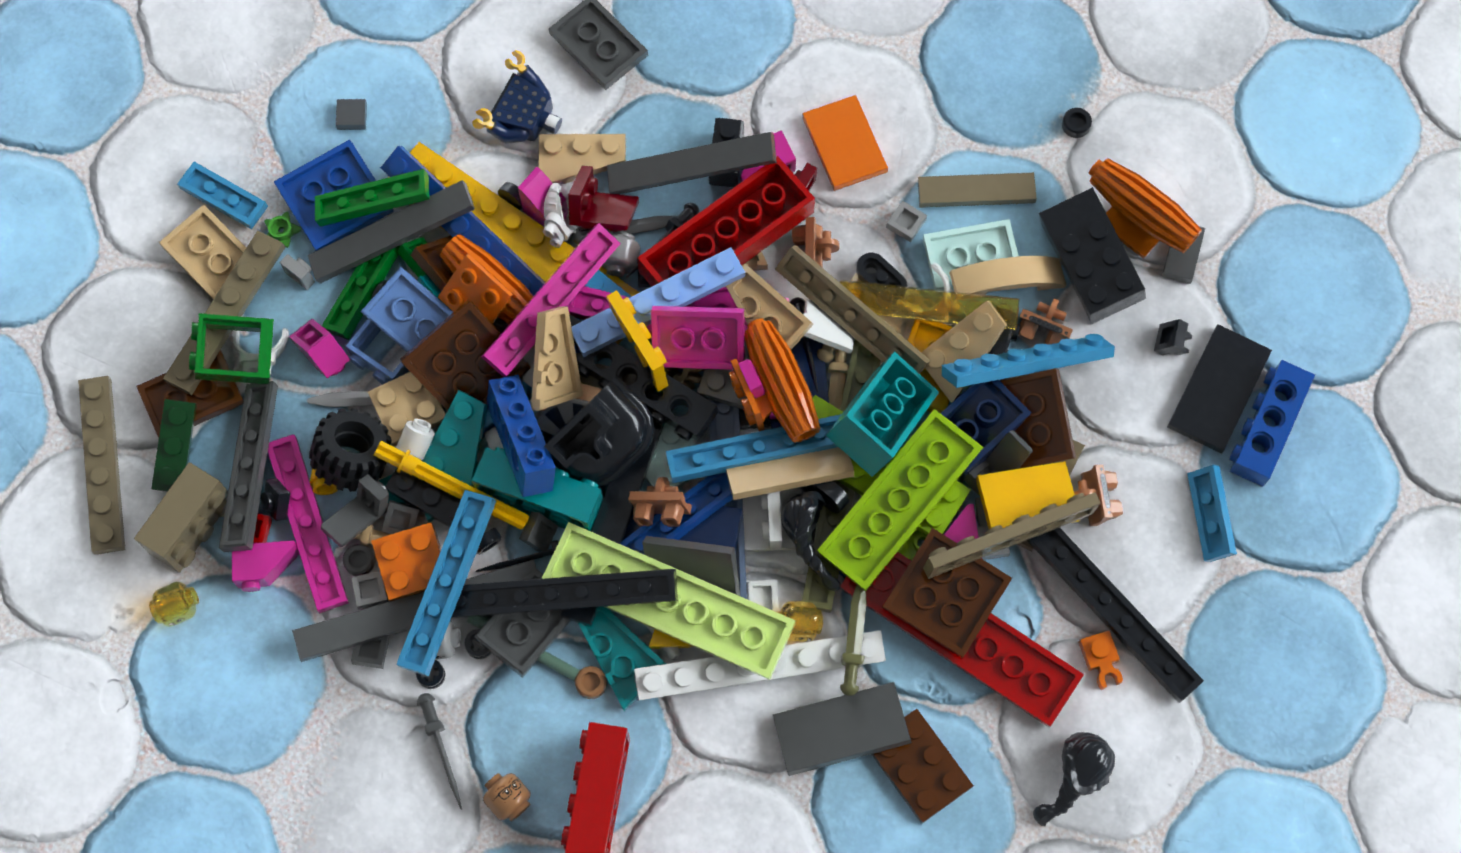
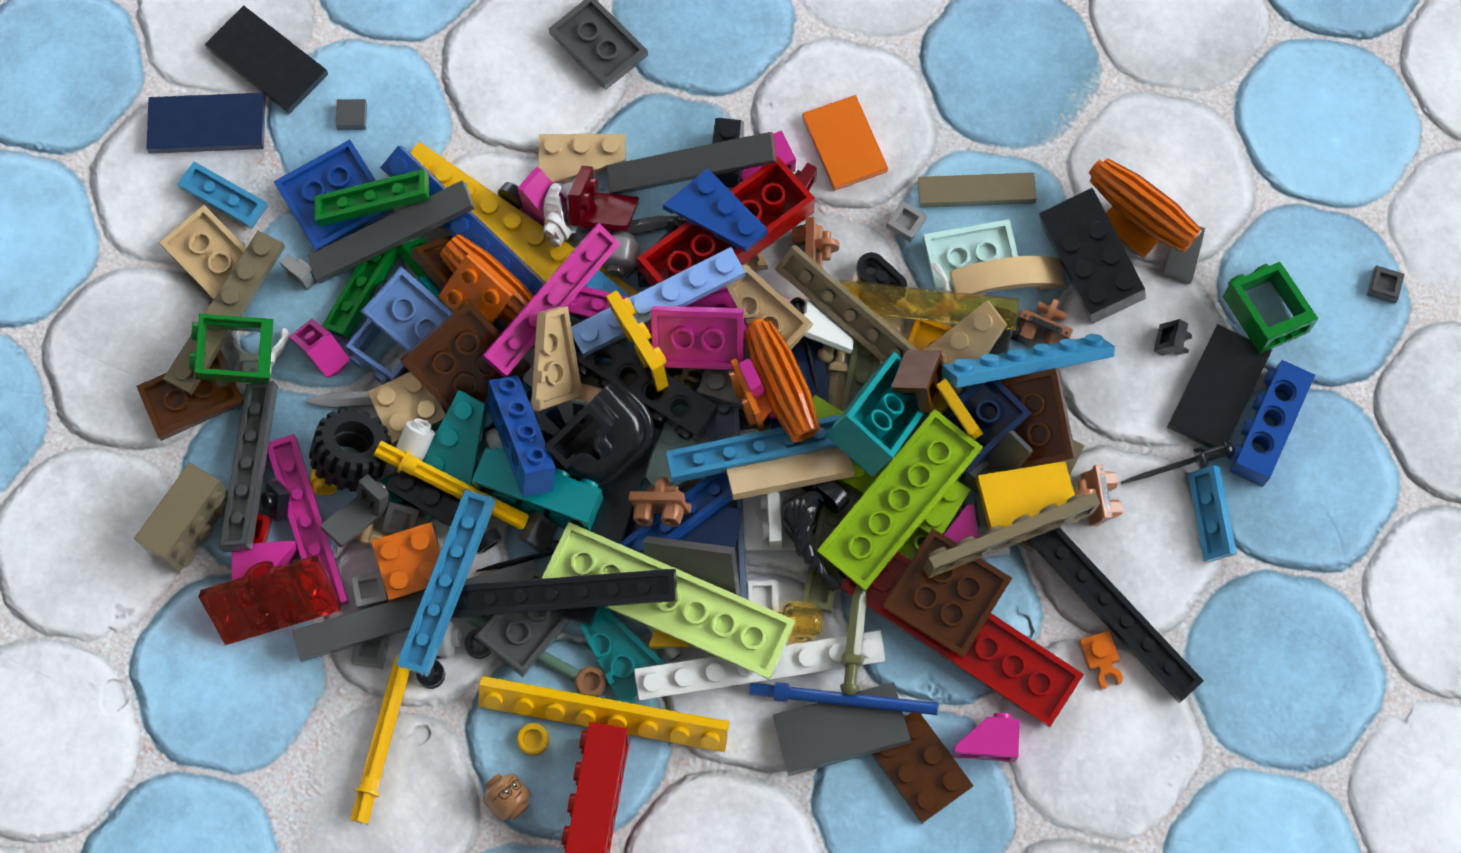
(101, 465): dark tan plate -> none
(173, 443): dark green plate -> none
(173, 604): clear yellow head -> none
(206, 123): none -> dark blue tile
(266, 59): none -> black tile
(270, 599): none -> clear red plate
(282, 222): bright green plate -> none
(358, 560): dark grey tile -> none
(380, 745): none -> yellow axle
(433, 727): dark grey sword -> none
(521, 108): dark blue torso -> none
(533, 739): none -> yellow tile
(582, 709): none -> yellow plate
(718, 210): none -> blue wing
(782, 692): none -> blue bar
(920, 374): none -> reddish brown panel
(959, 409): none -> yellow tile
(991, 740): none -> dark pink slope
(1076, 122): black tile -> none
(1086, 769): black hair -> none
(1201, 458): none -> black sword
(1259, 333): none -> green window
(1385, 284): none -> dark grey tile

